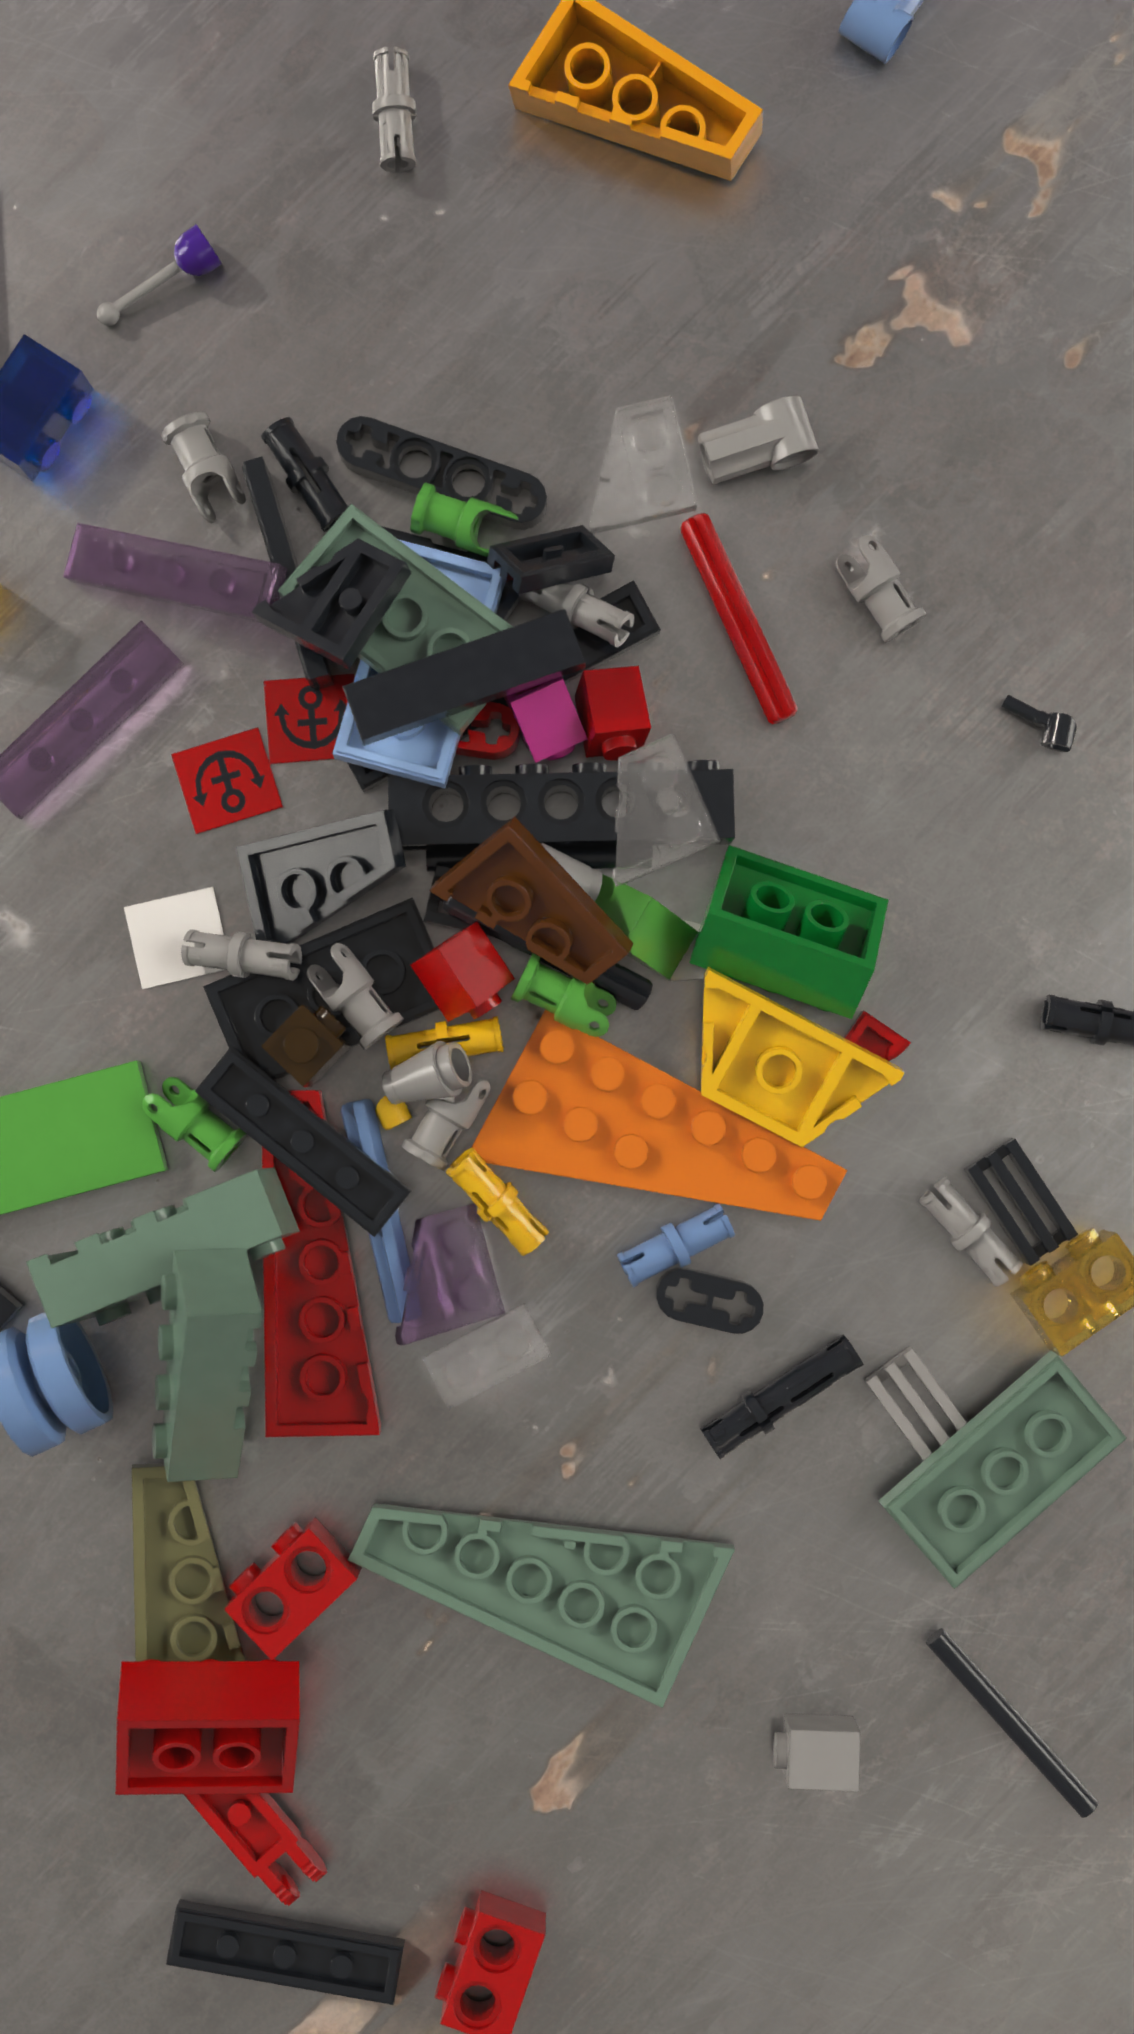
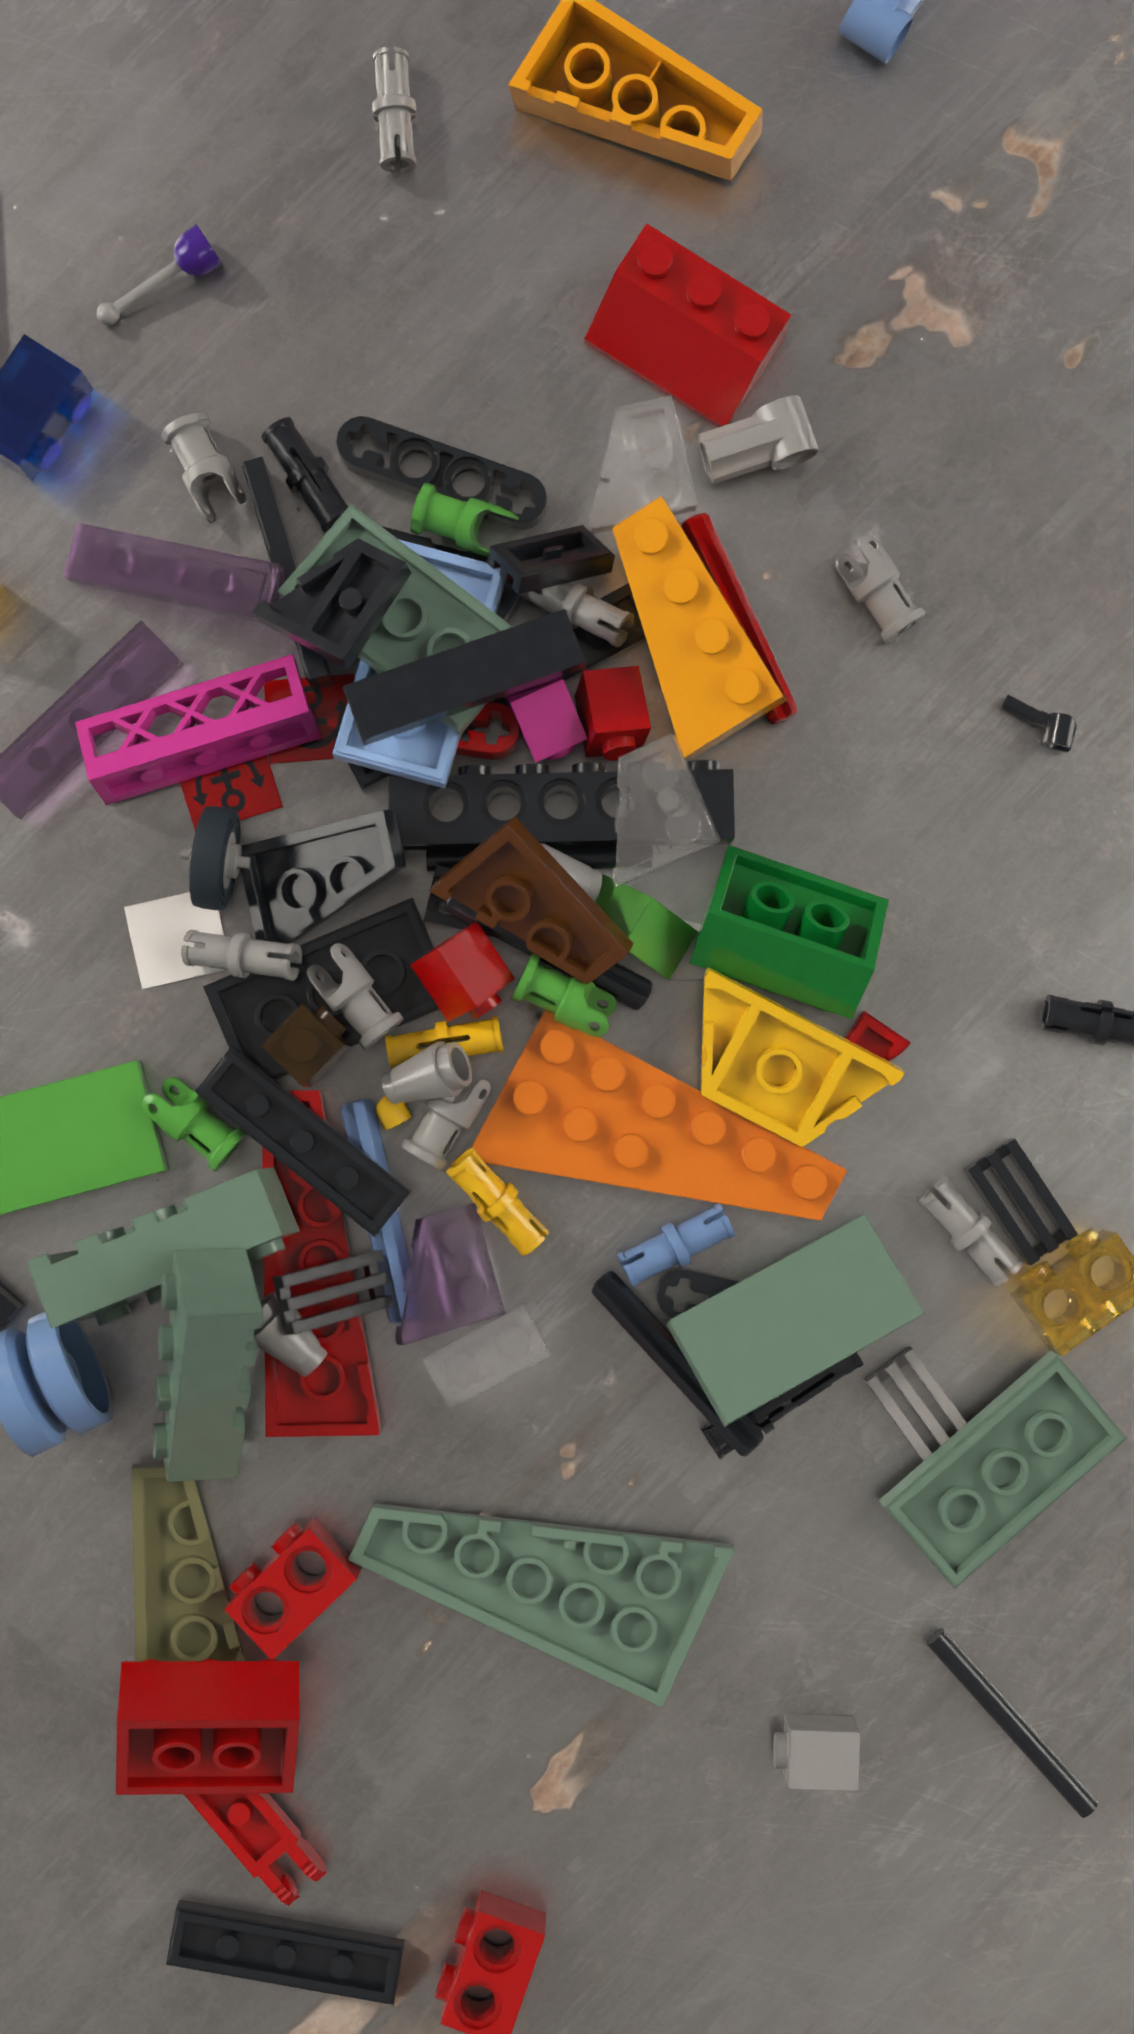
(199, 748): none -> dark pink fence
(215, 858): none -> black wheel
(298, 1351): none -> light grey cone
(372, 1281): none -> black tile
(664, 1351): none -> black axle
(687, 327): none -> red slope
(697, 645): none -> light orange wedge
(794, 1319): none -> sand green tile

